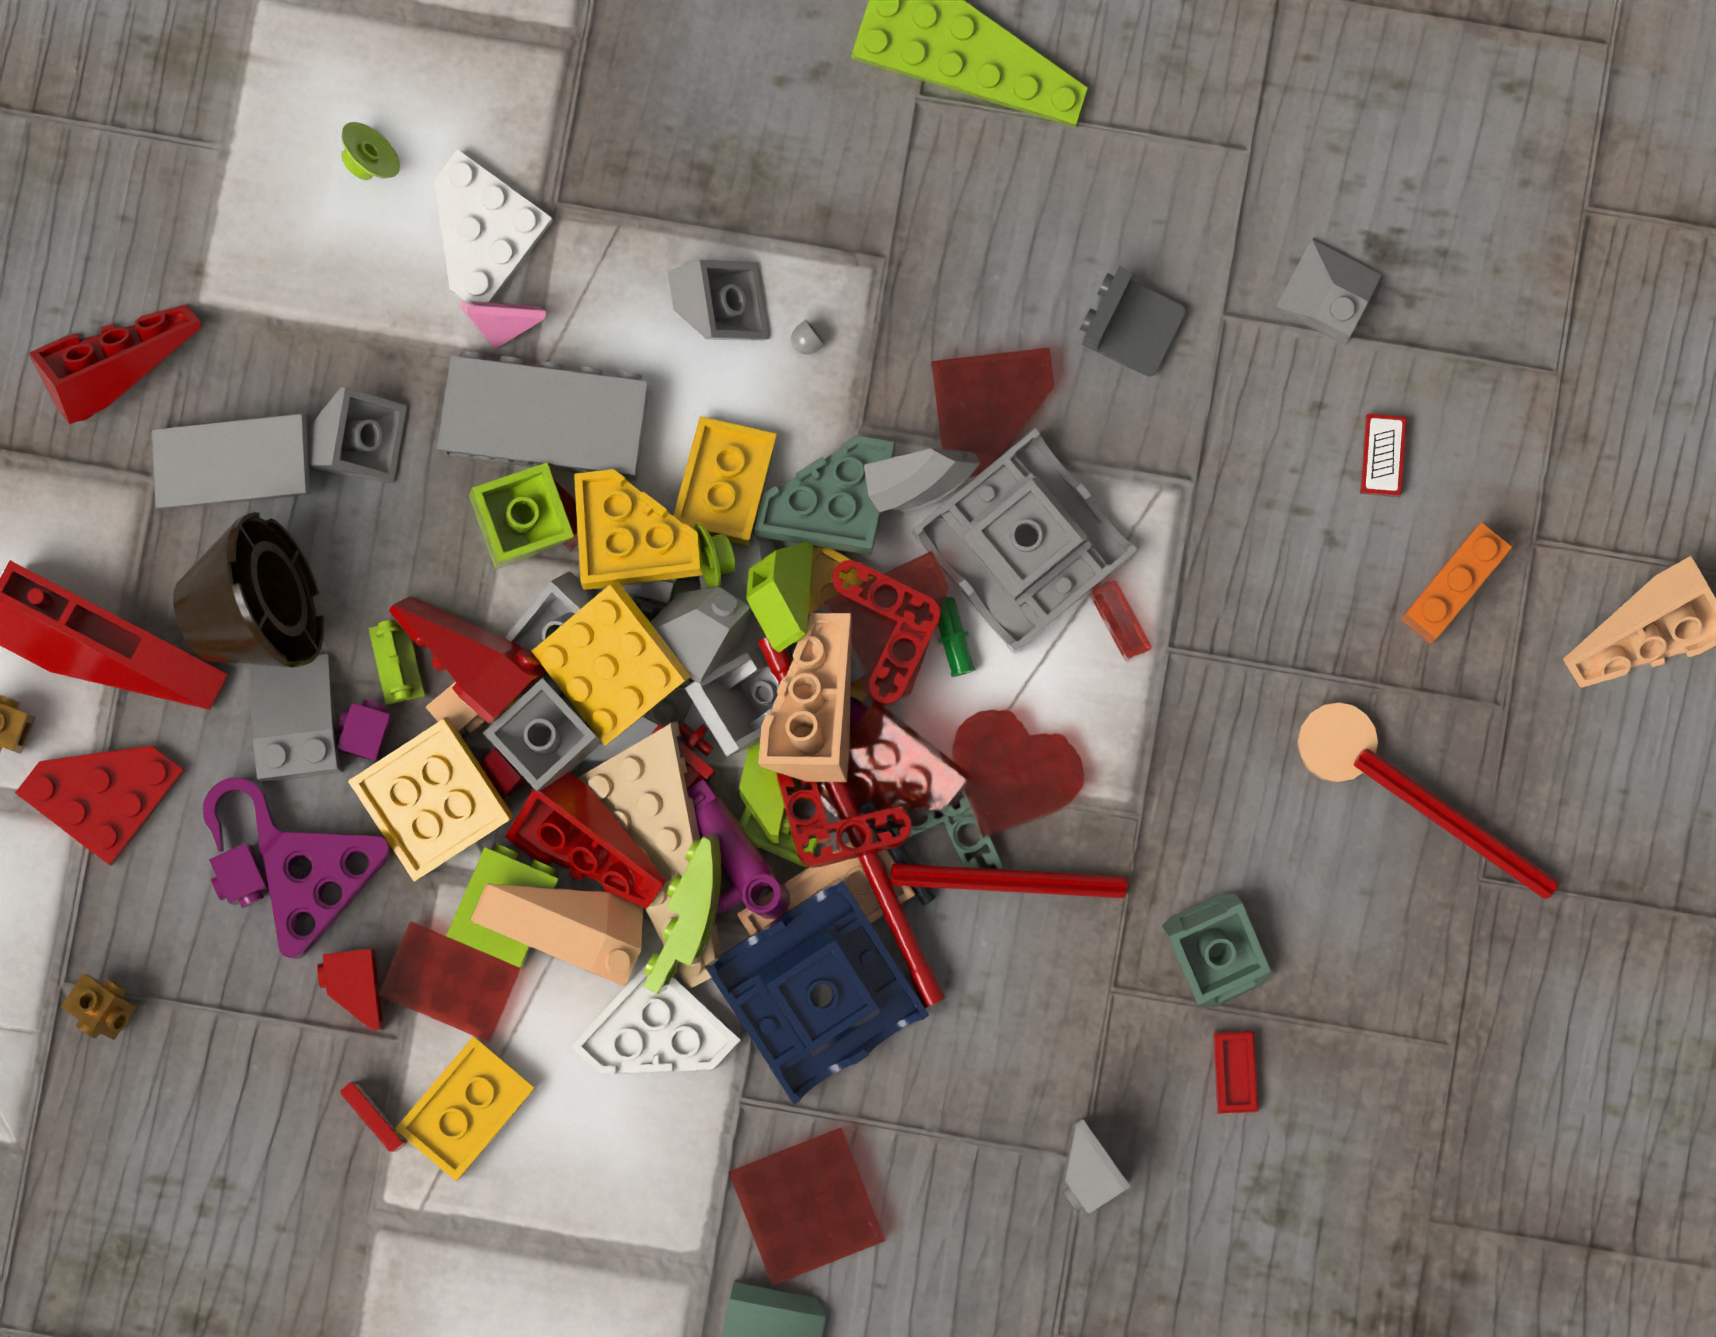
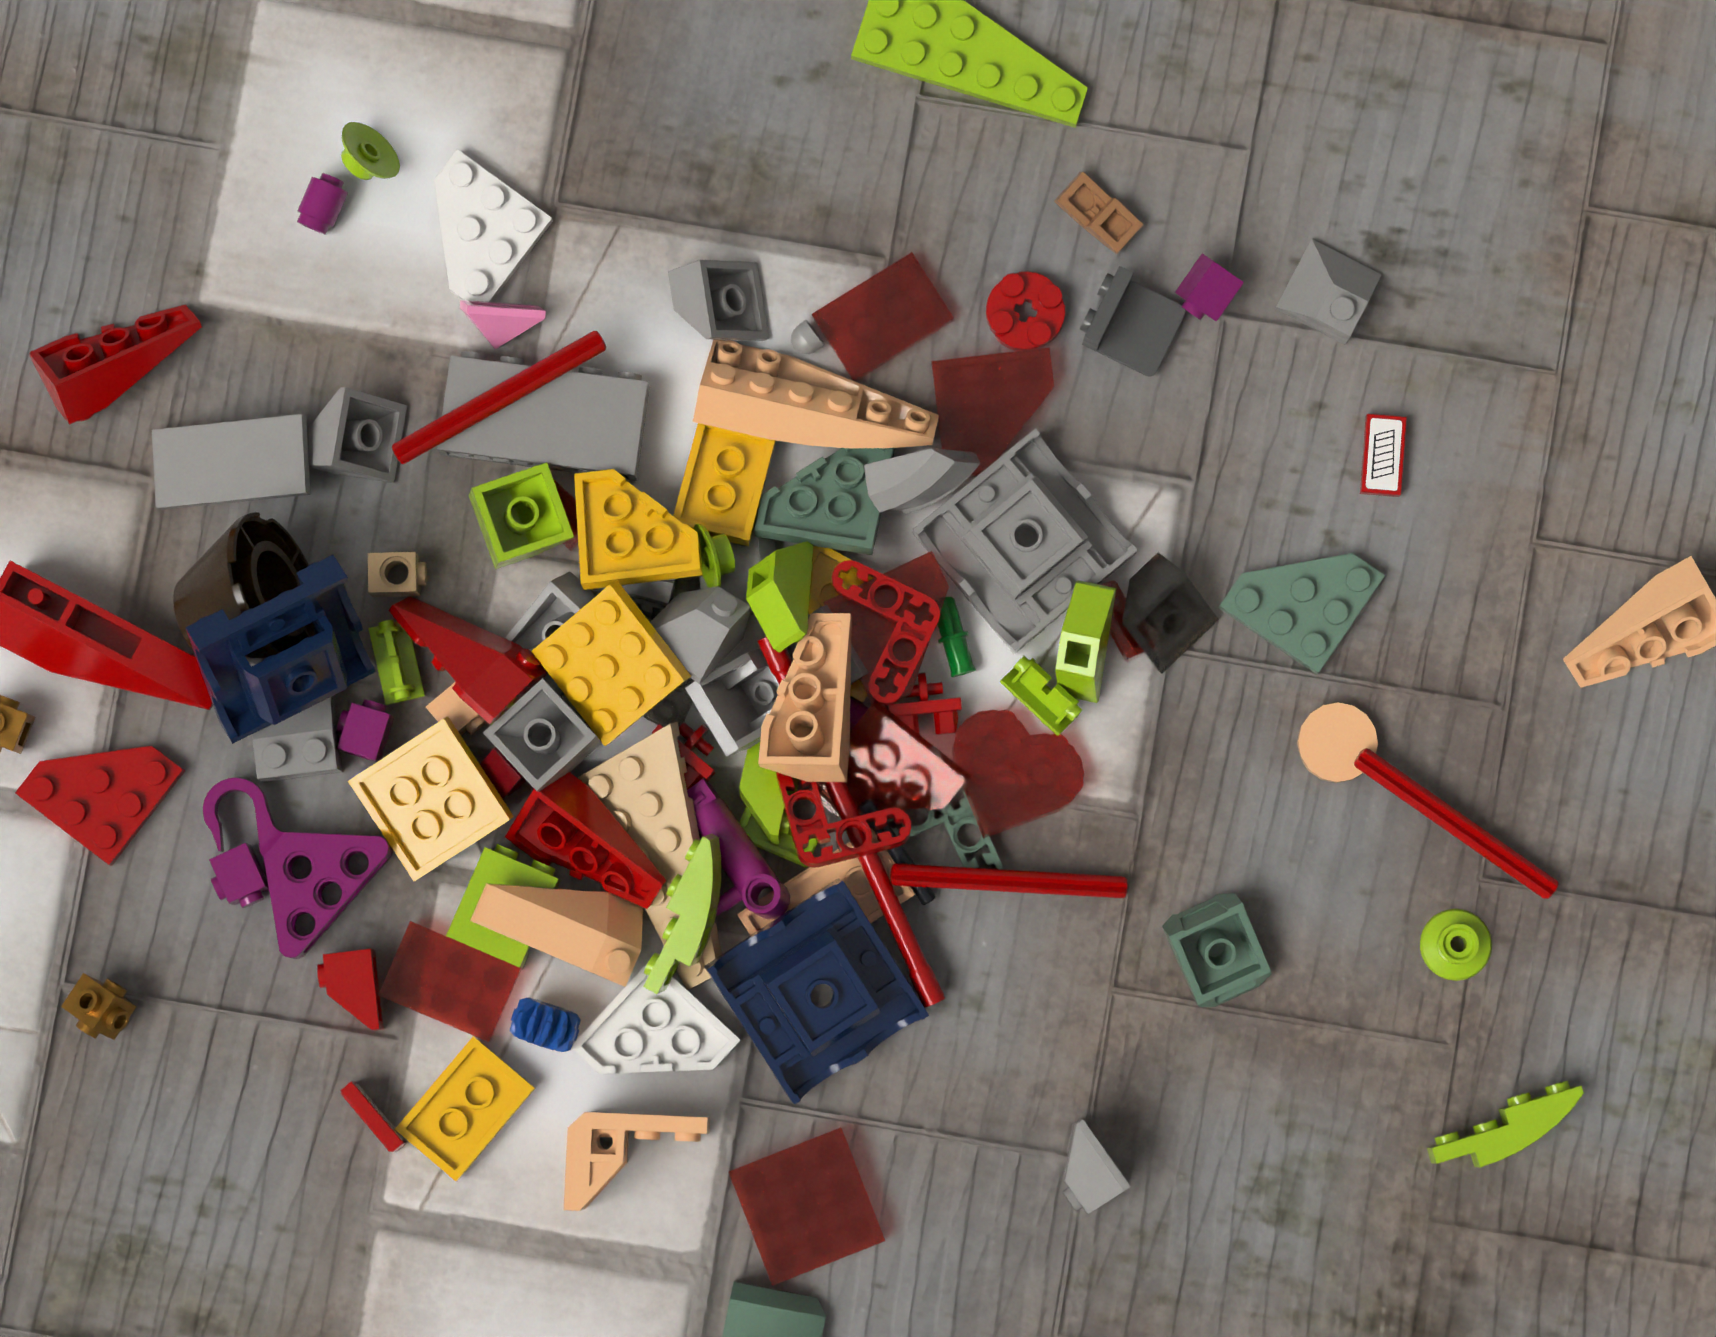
(295, 678): none -> dark blue piece
(321, 203): none -> magenta brick
(379, 567): none -> tan brick
(499, 397): none -> red axle
(545, 1024): none -> blue gear
(593, 1167): none -> light nougat bracket
(802, 403): none -> light nougat wedge
(882, 317): none -> clear red plate
(944, 710): none -> red hips
(1005, 322): none -> red plate
(1052, 706): none -> lime hinge
(1085, 640): none -> lime slope
(1098, 212): none -> medium nougat slope
(1165, 612): none -> clear smoke slope
(1208, 289): none -> magenta brick
(1235, 1072): red tile -> none
(1303, 604): none -> sand green plate
(1437, 949): none -> lime piece
(1455, 583): orange brick -> none
(1523, 1123): none -> lime slope

